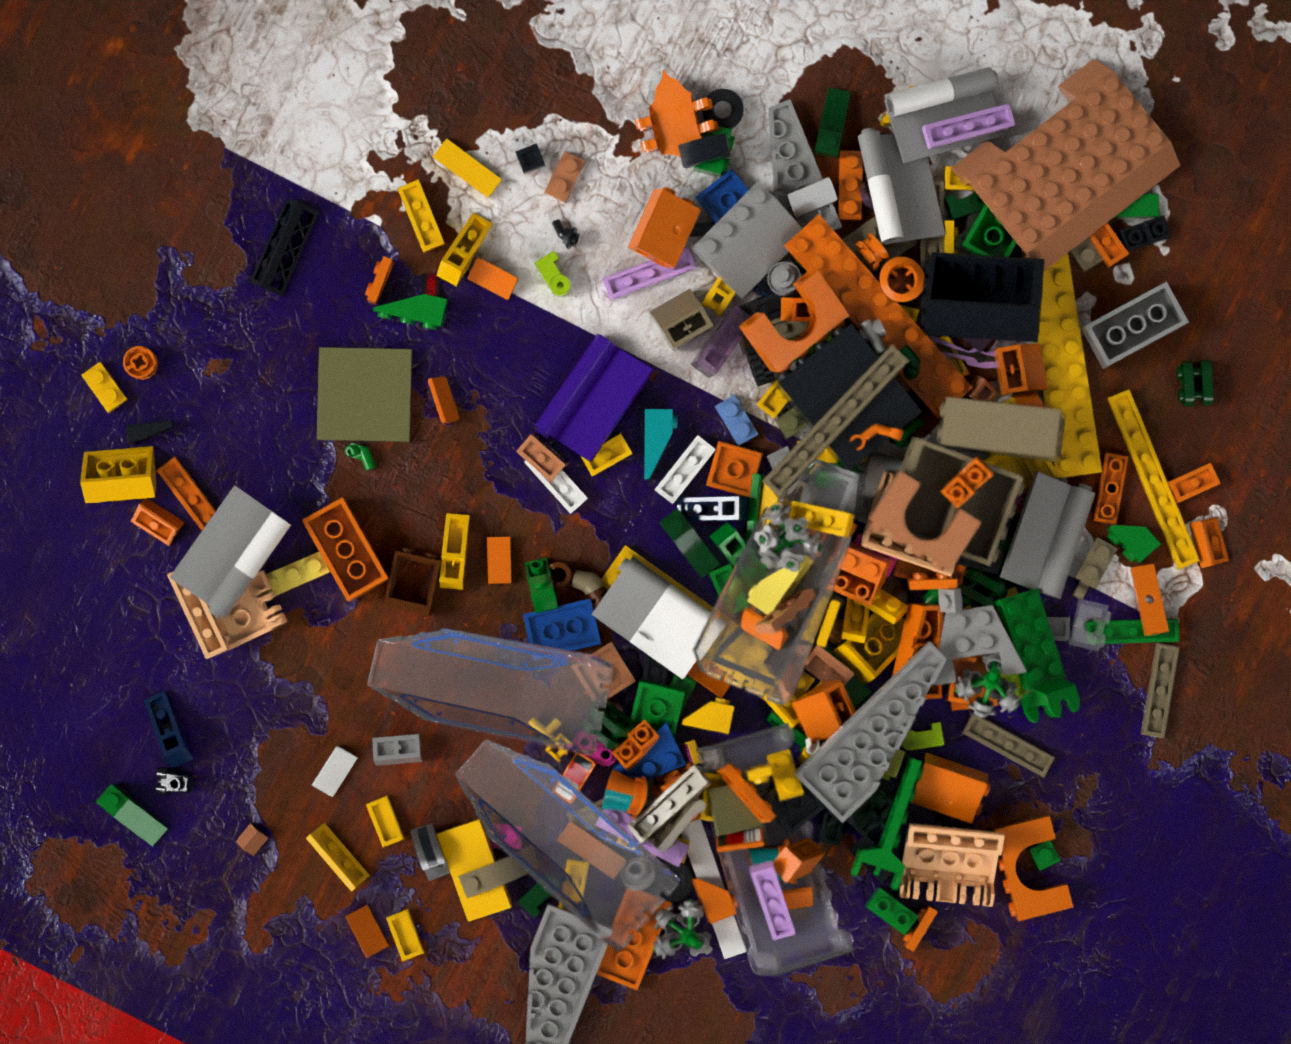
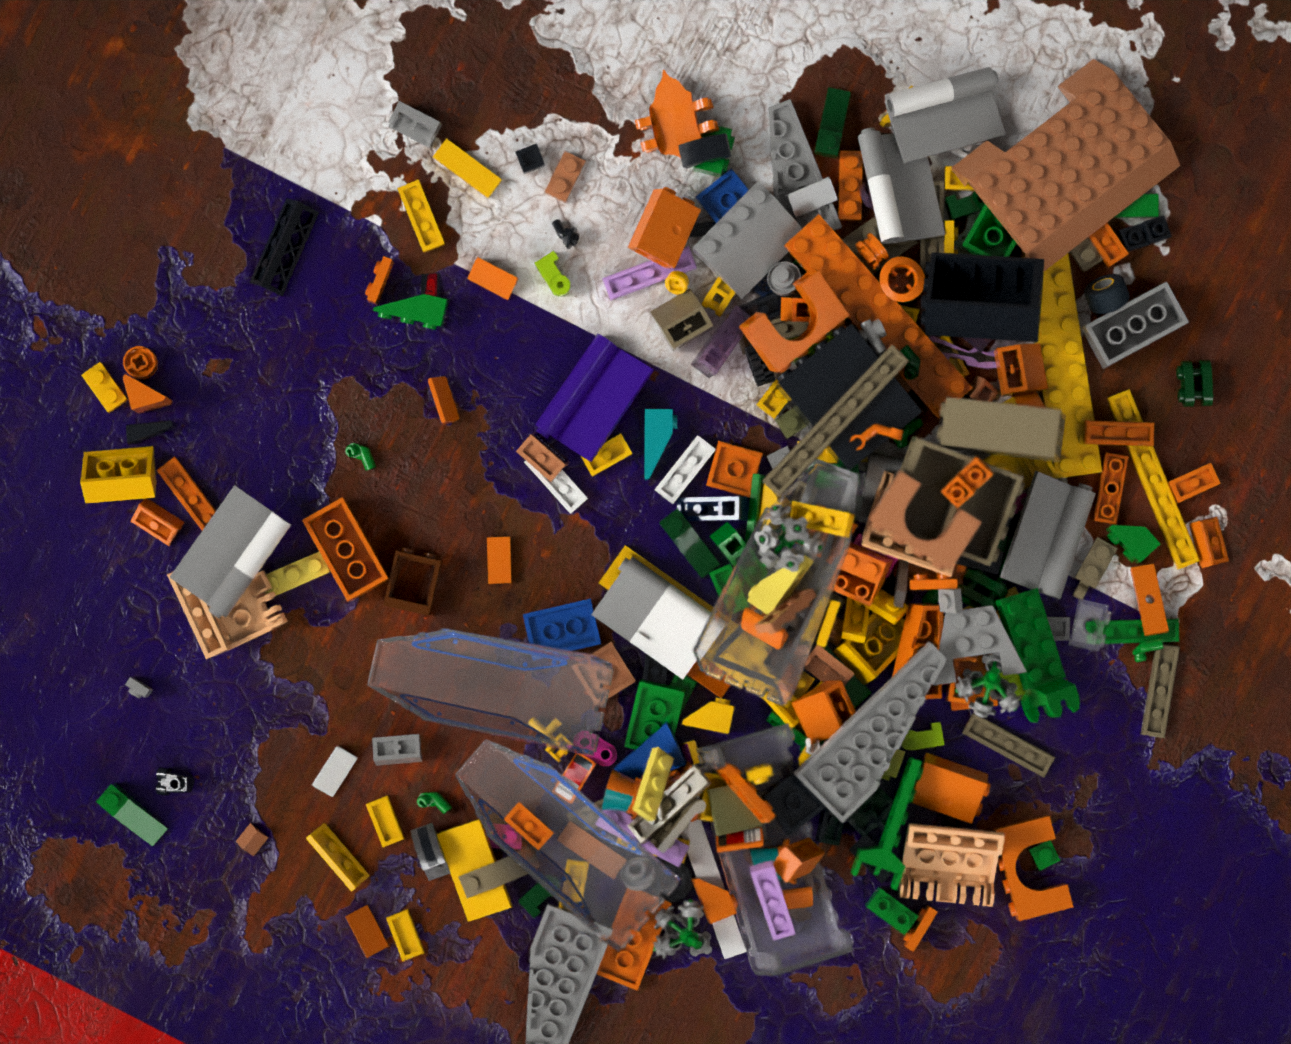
(138, 688): none -> light grey plate
(142, 397): none -> orange slope
(168, 730): dark blue slope -> none
(364, 394): olive tile -> none
(414, 124): none -> light grey hinge
(430, 799): none -> green arm
(454, 551): yellow slope -> none
(464, 249): yellow slope -> none
(528, 825): none -> orange plate
(541, 585): green slope -> none
(585, 581): piece -> none
(614, 727): dark green brick -> none
(638, 744): orange slope -> none
(653, 784): none -> light yellow plate
(677, 282): none -> yellow tile
(735, 102): black tyre -> none
(736, 420): medium blue plate -> none
(783, 770): yellow plate -> none
(900, 583): none -> flat silver tile
(968, 126): lavender plate -> none
(1106, 293): none -> black wheel
(1118, 433): none -> orange tile
(1146, 646): none -> green arm

